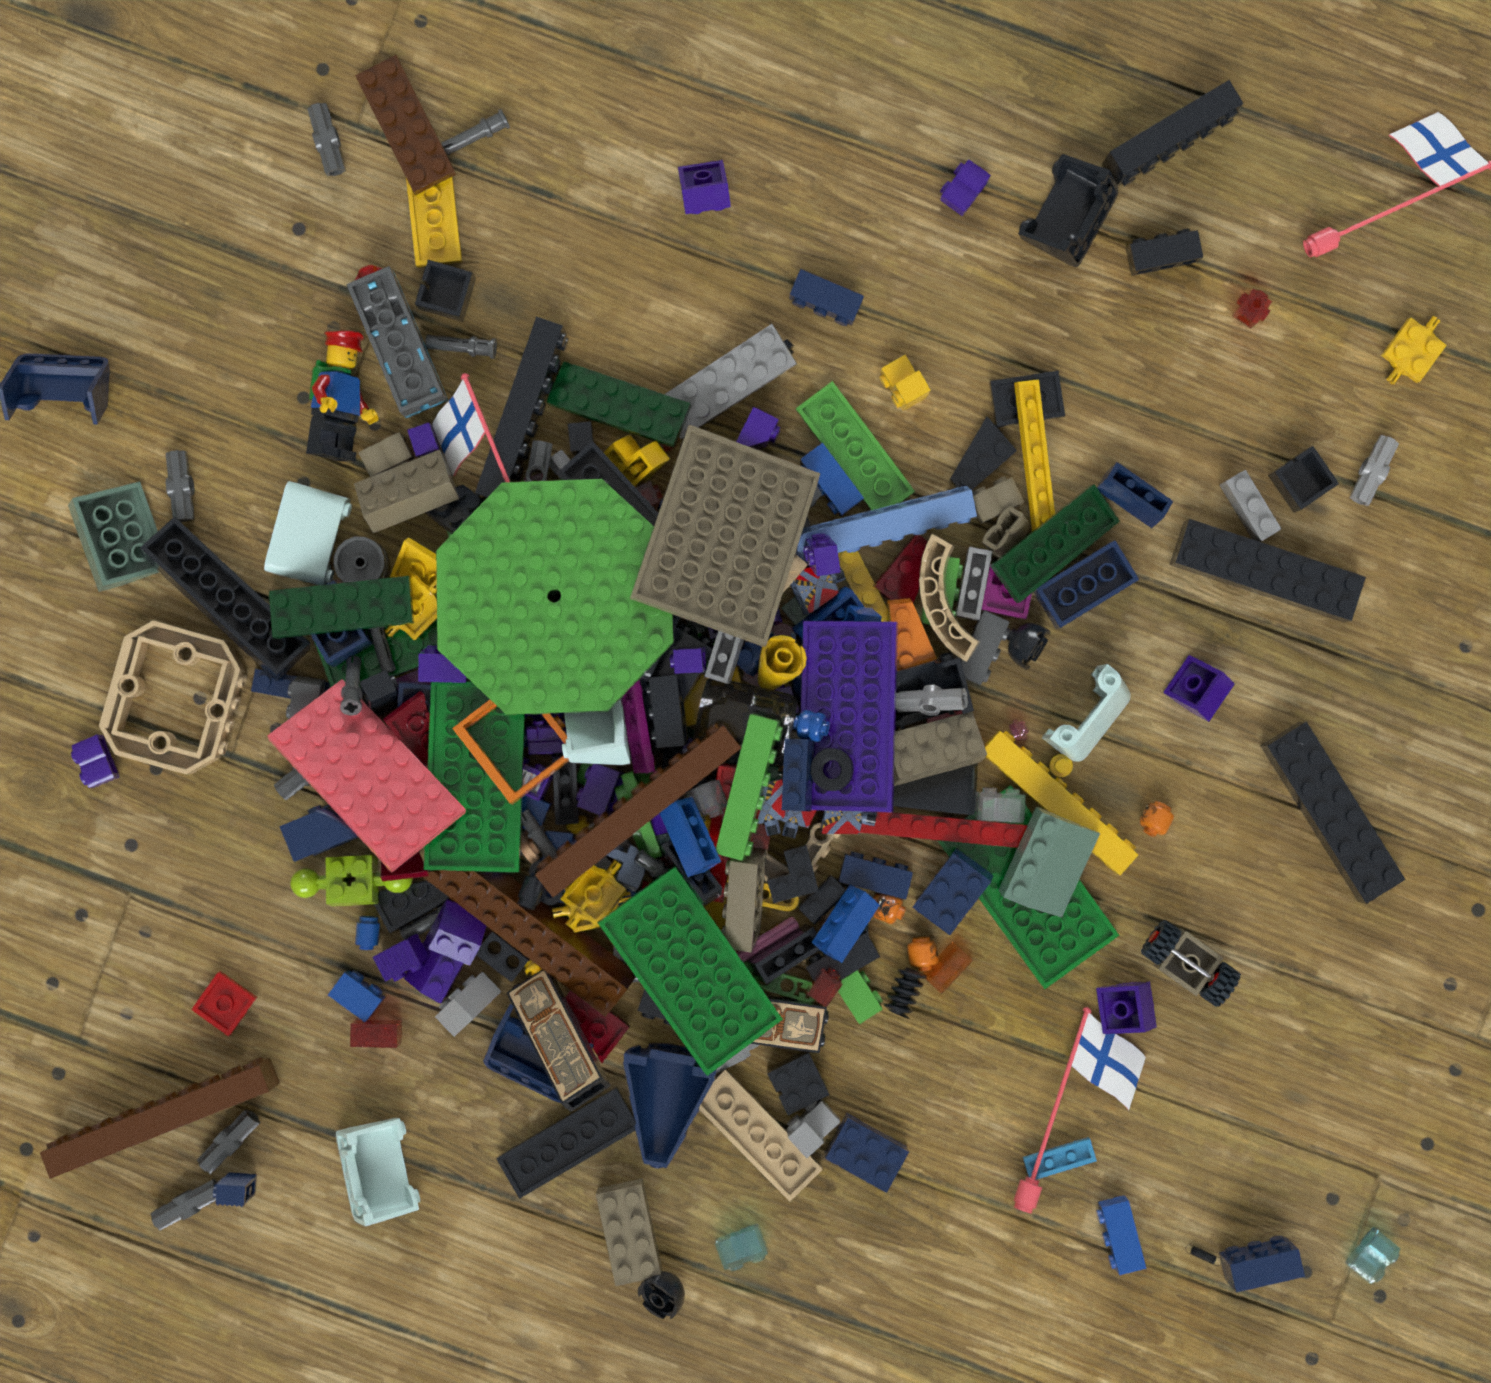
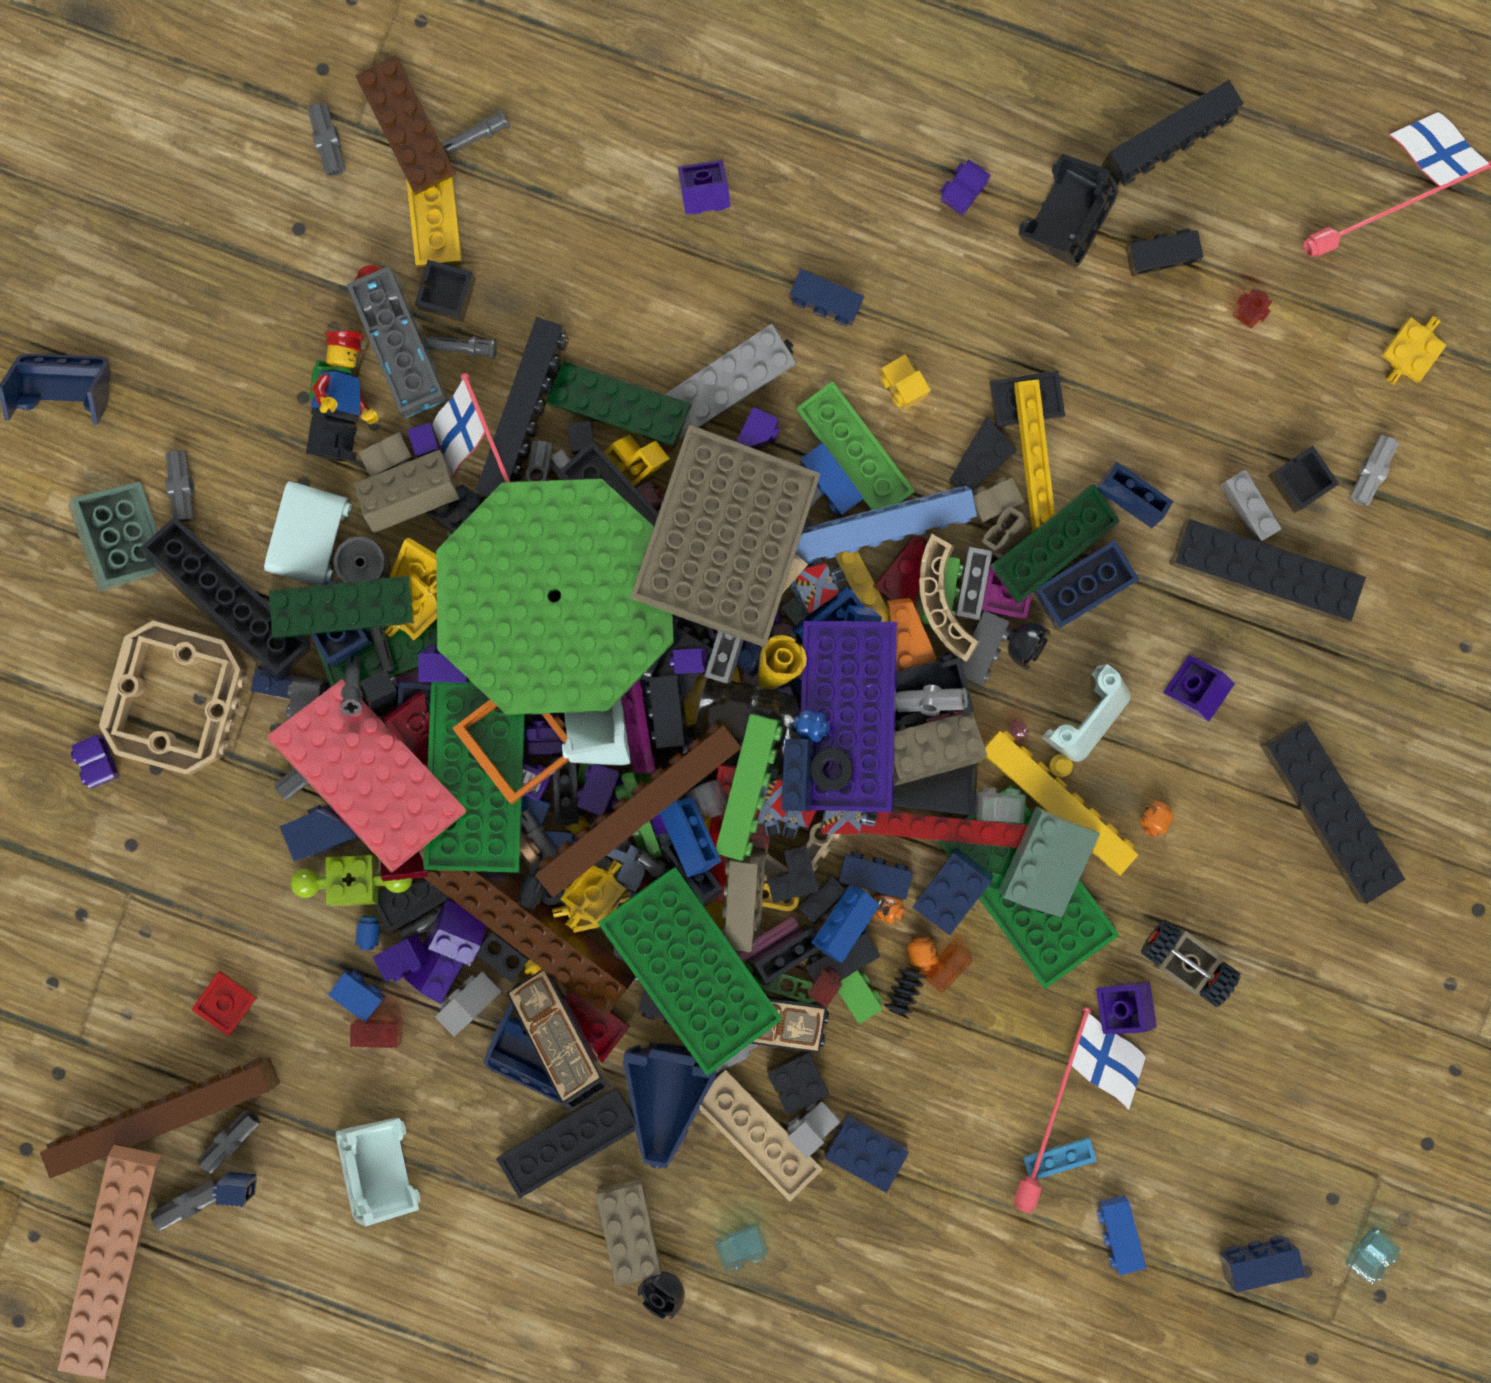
(109, 1262): none -> nougat brick
(822, 554): dark purple brick -> none
(1206, 1256): black piece -> none

